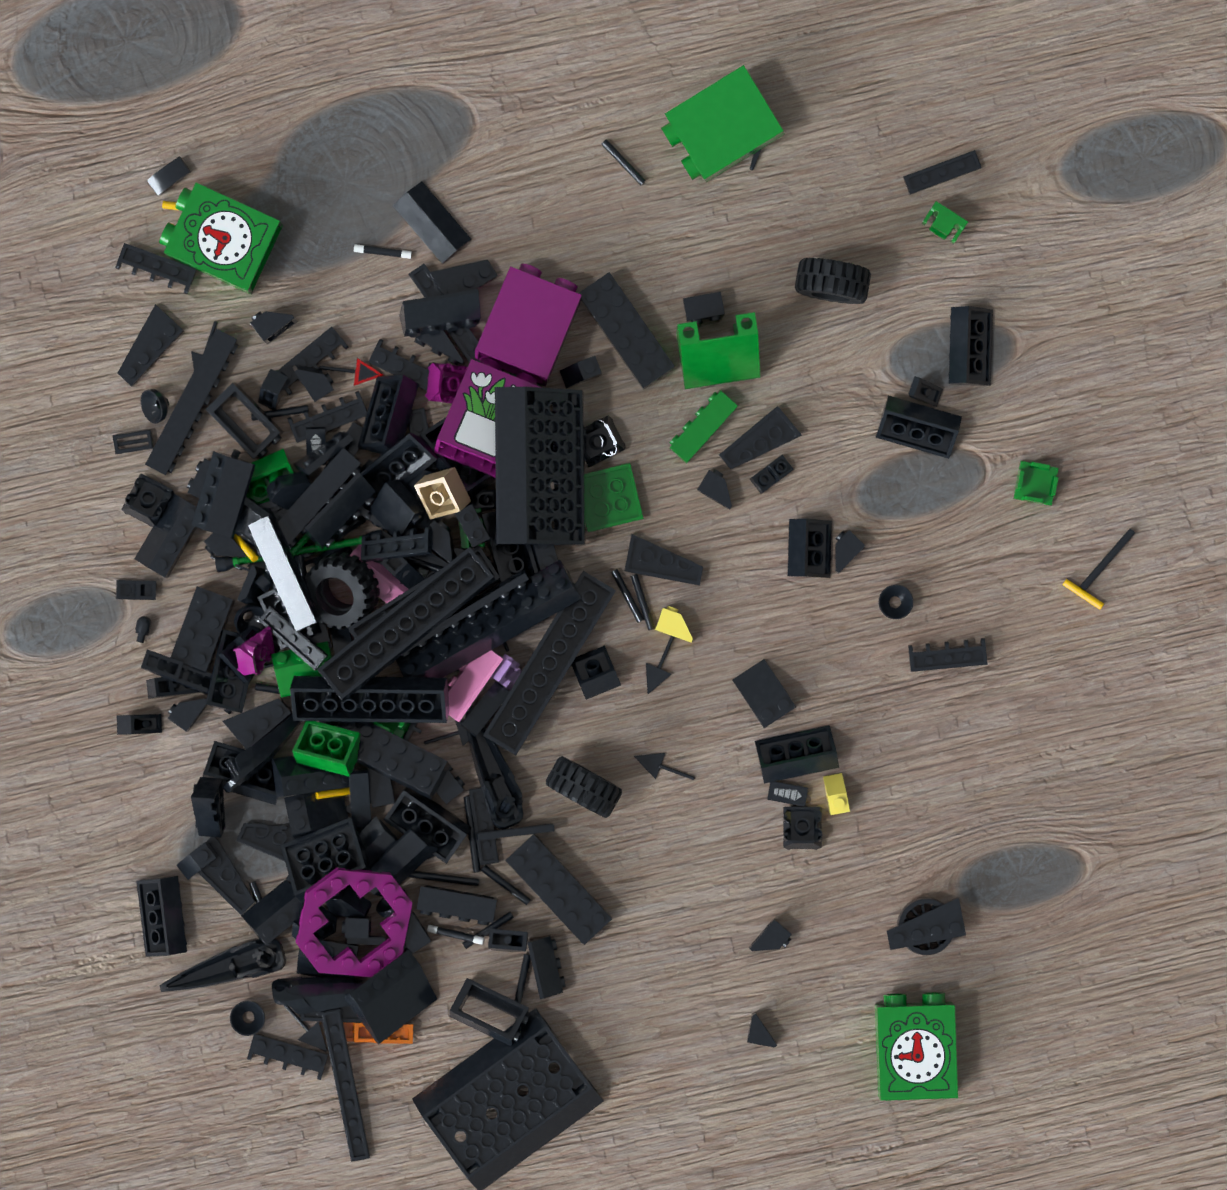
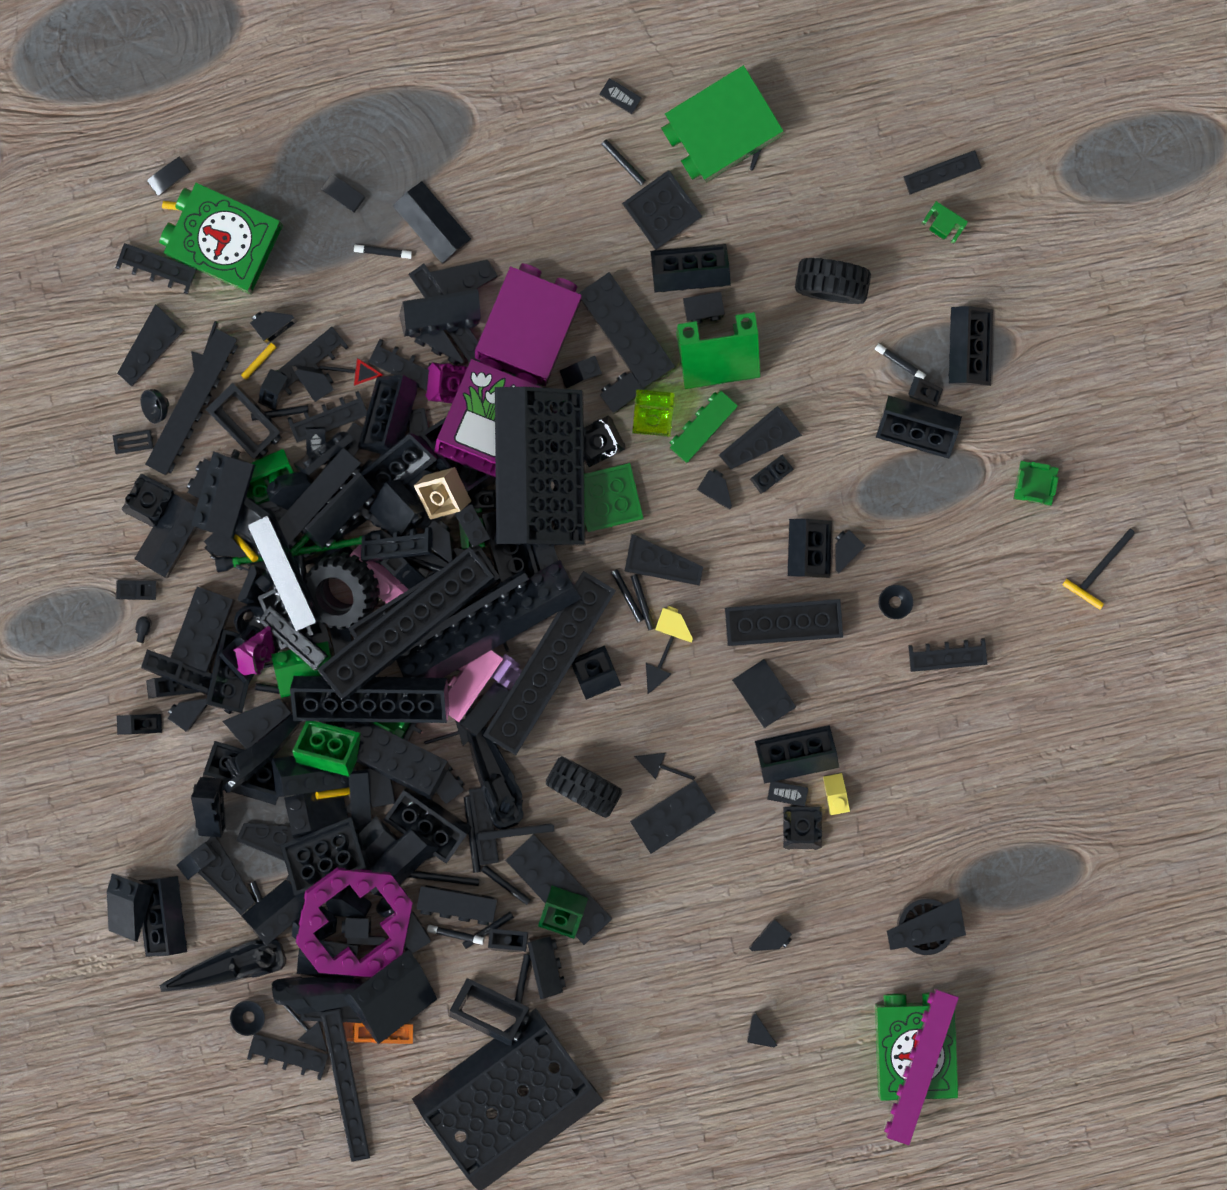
(127, 905): none -> black slope
(258, 361): none -> yellow piece
(343, 193): none -> black slope
(563, 912): none -> dark green slope
(620, 96): none -> tile
(620, 393): none -> black brick
(653, 413): none -> clear neon green brick
(662, 210): none -> black plate
(672, 816): none -> black brick
(690, 268): none -> black slope
(783, 622): none -> black brick
(899, 361): none -> black bar
(921, 1067): none -> magenta brick

